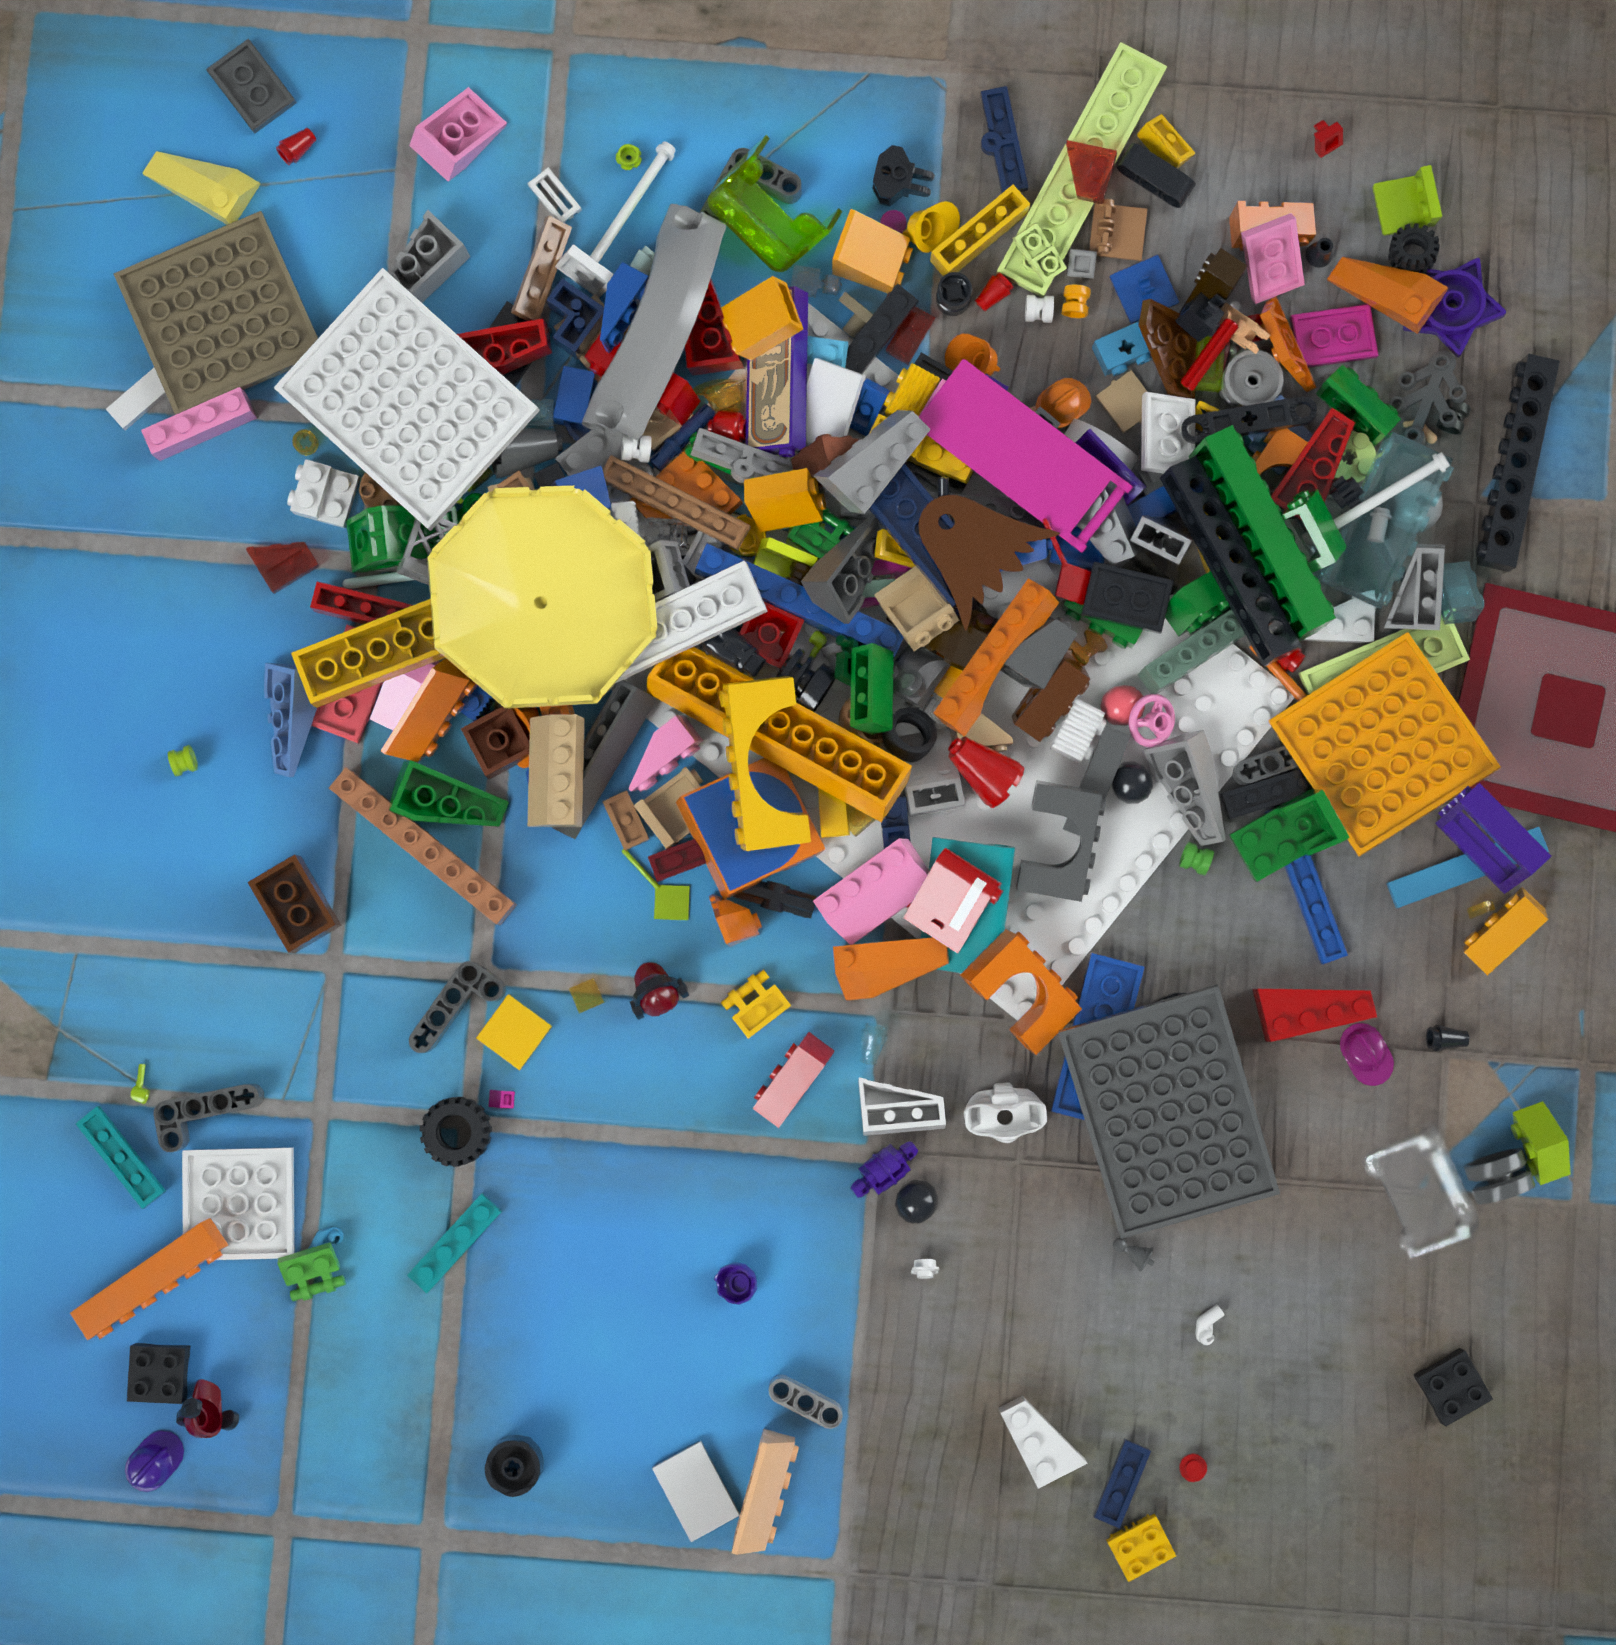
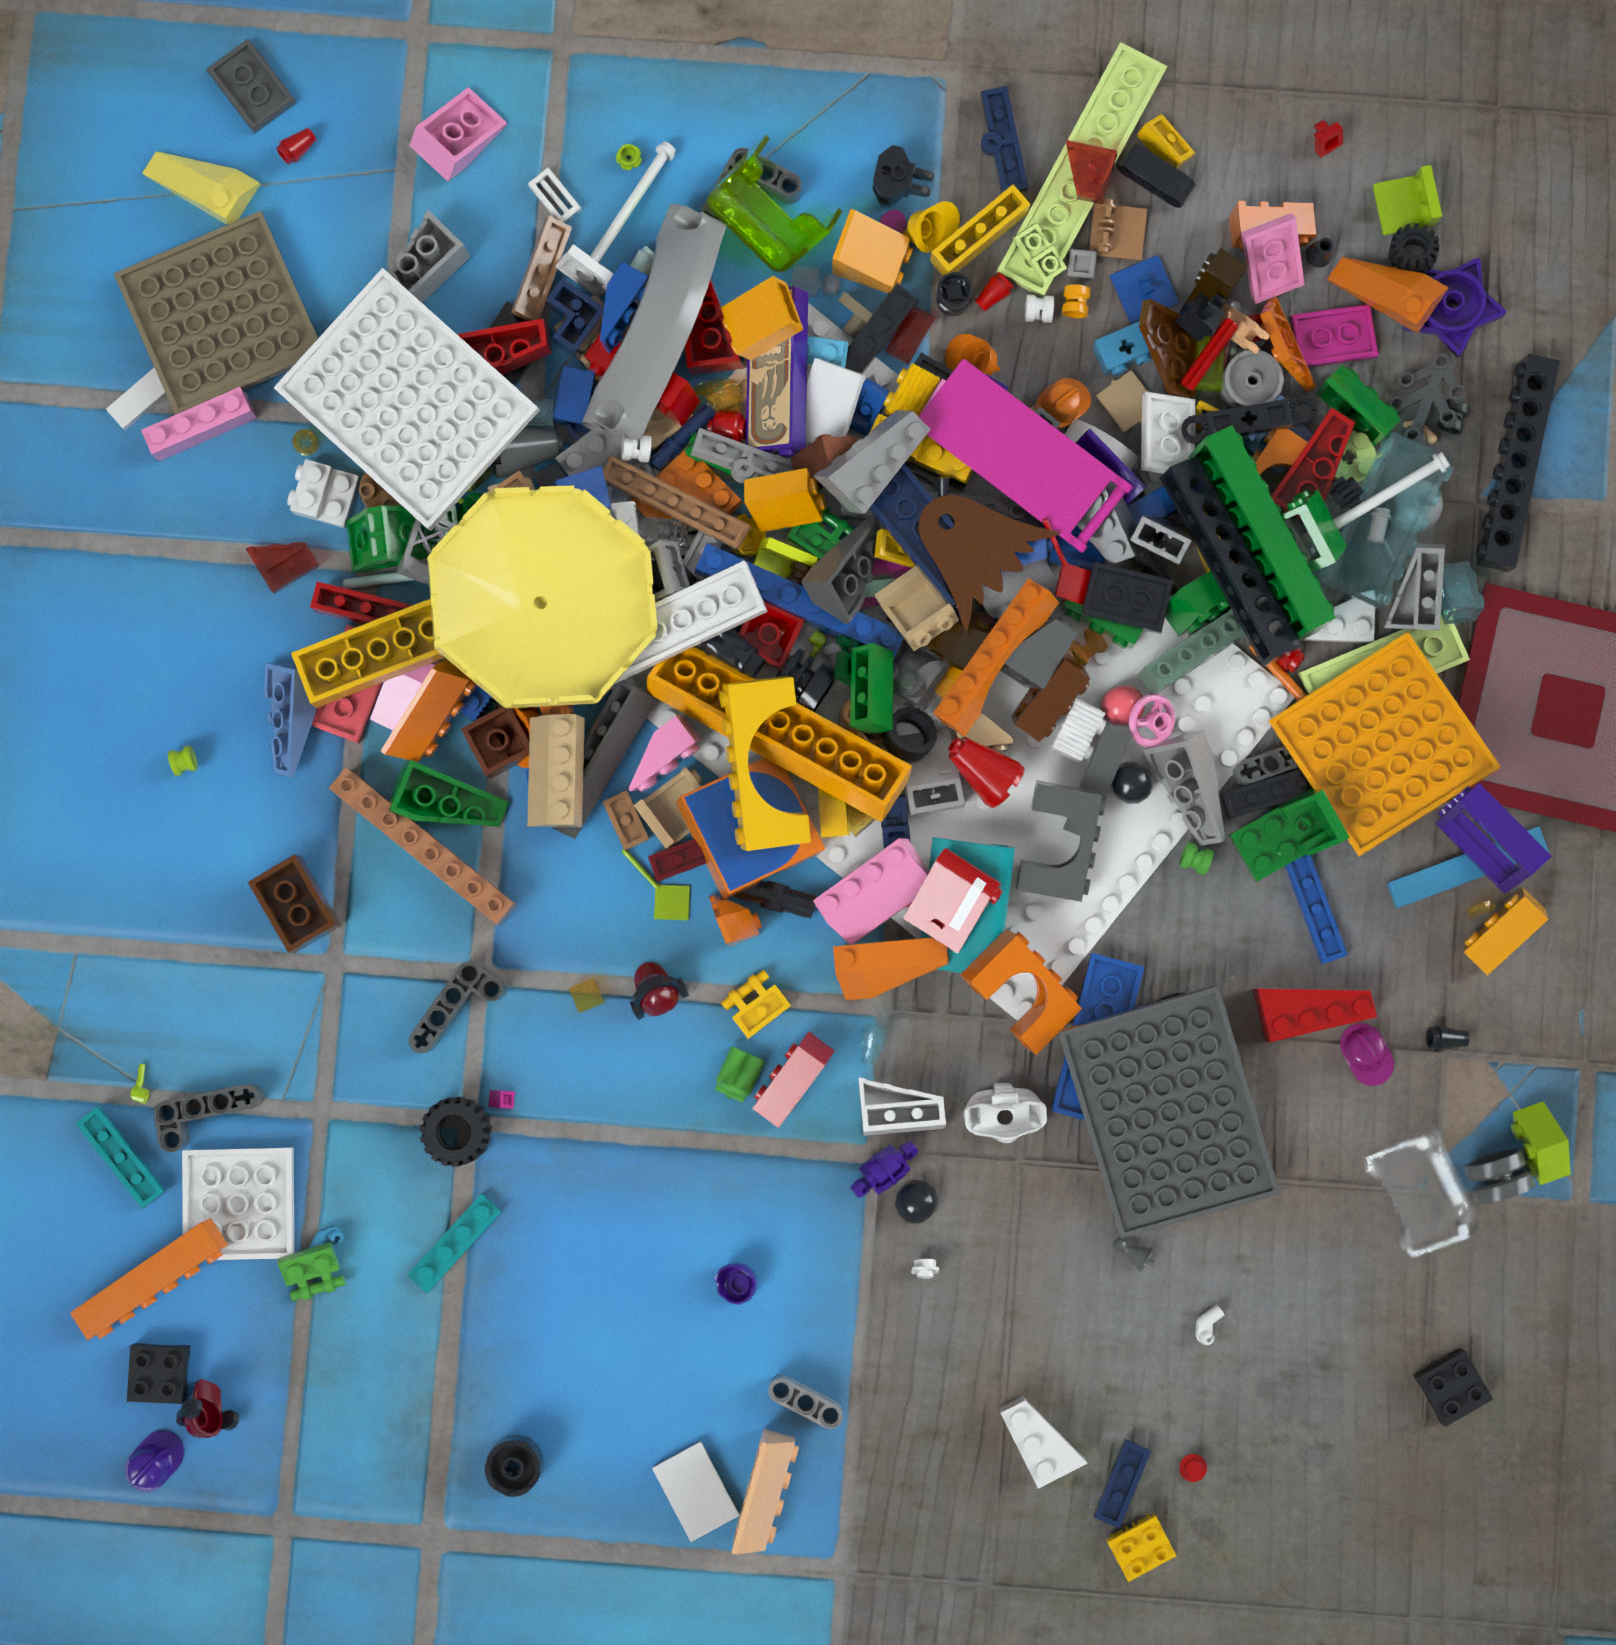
(514, 1032): yellow tile -> none
(738, 1074): none -> bright green piece

